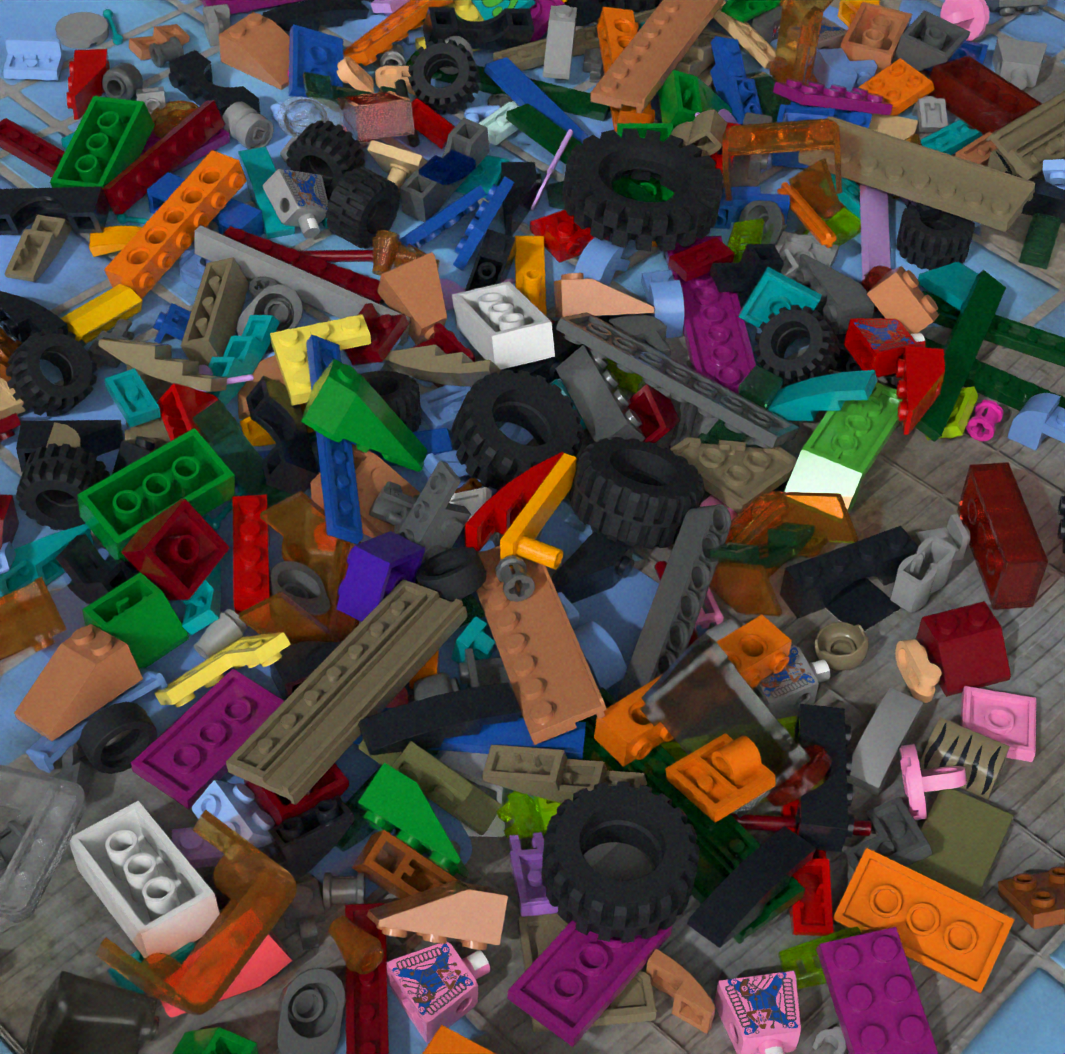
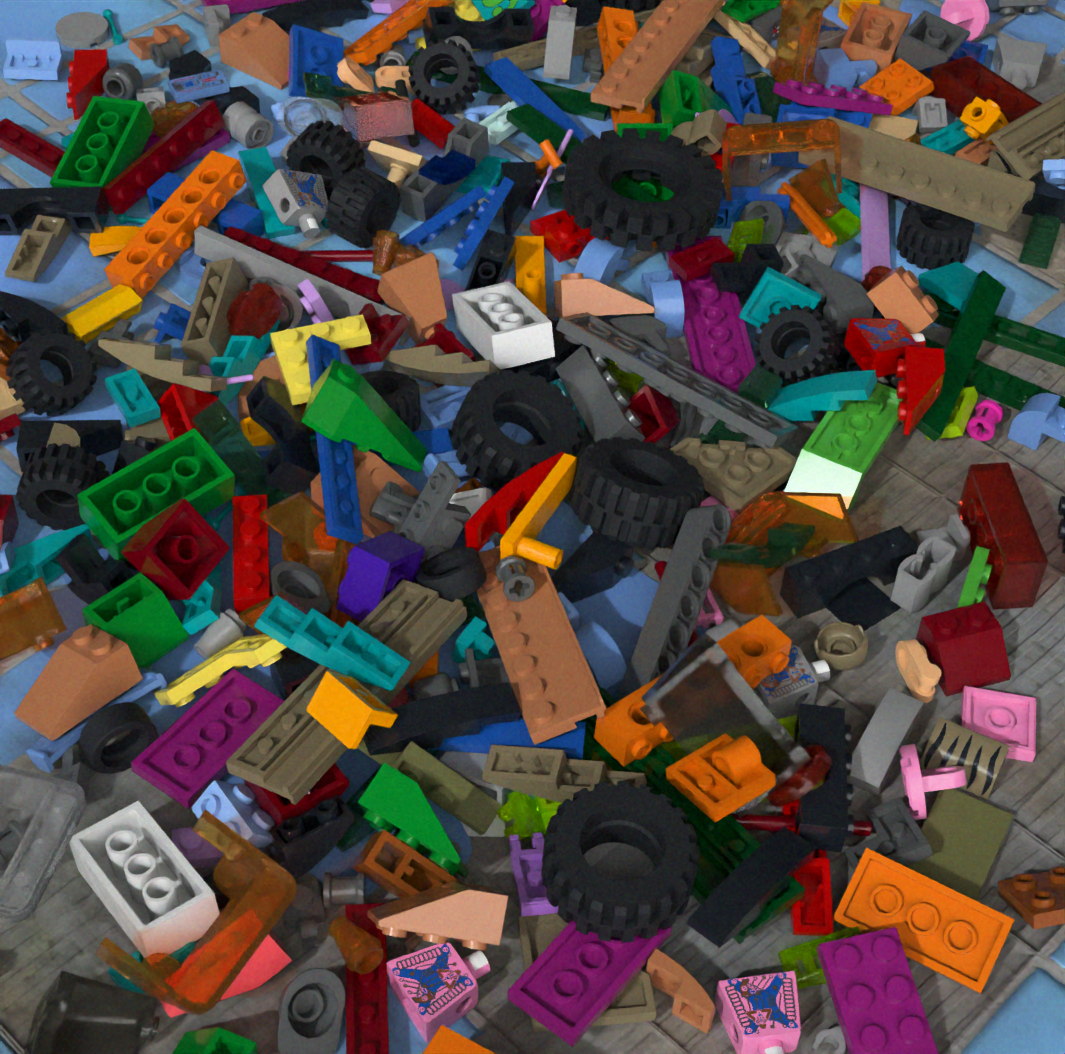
(198, 86): none -> medium blue tile
(254, 311): none -> clear red tile
(314, 303): none -> lavender plate
(338, 648): none -> teal slope
(348, 708): none -> light orange panel
(549, 158): none -> orange piece
(978, 573): none -> bright green plate
(982, 119): none -> light orange brick

